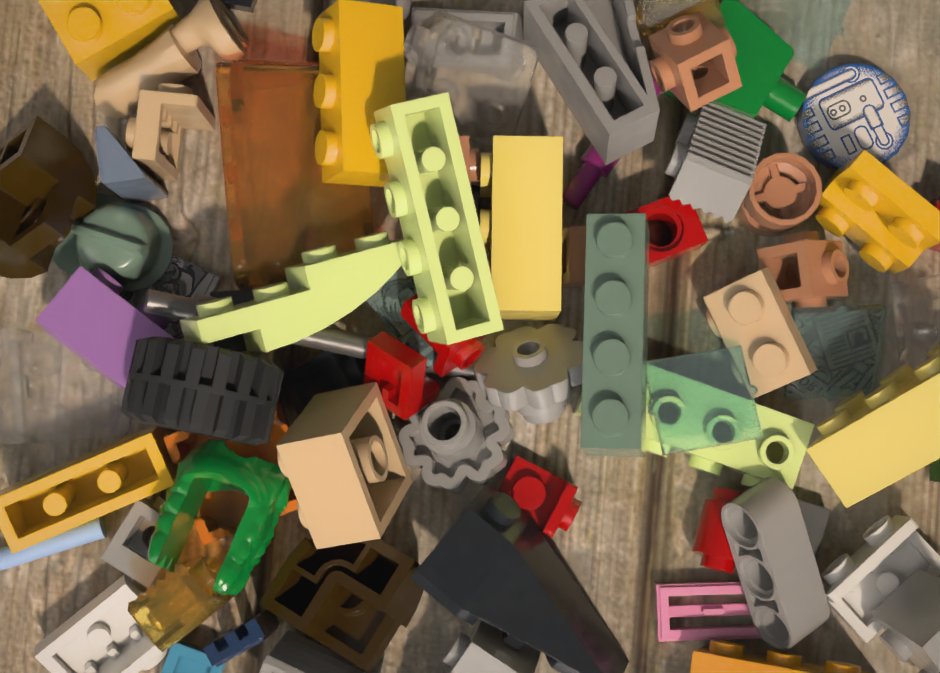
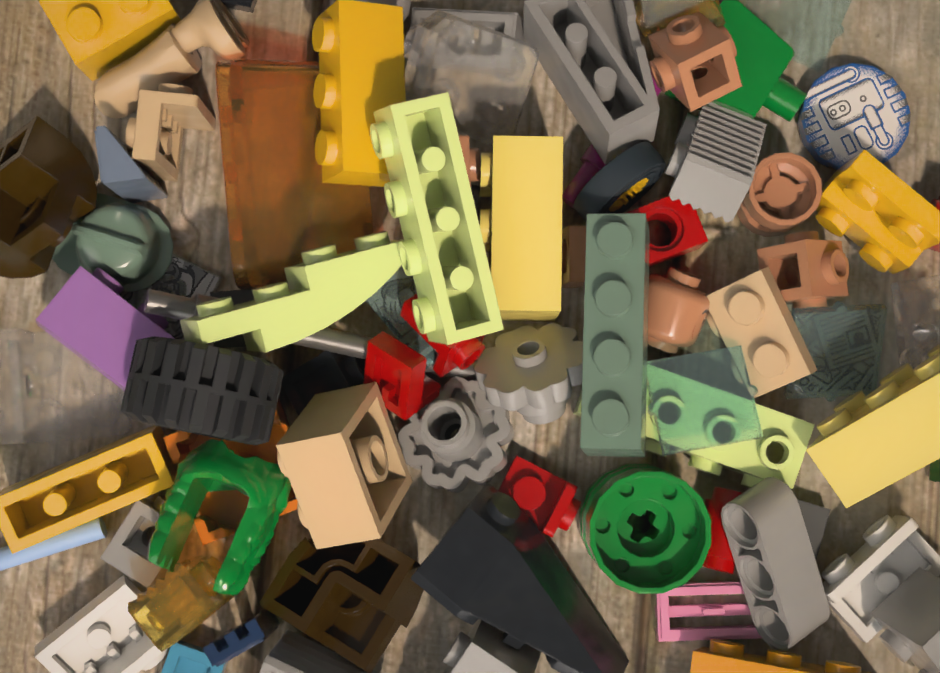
(621, 181): none -> black bush
(652, 559): none -> green wheel
(675, 310): none -> nougat head

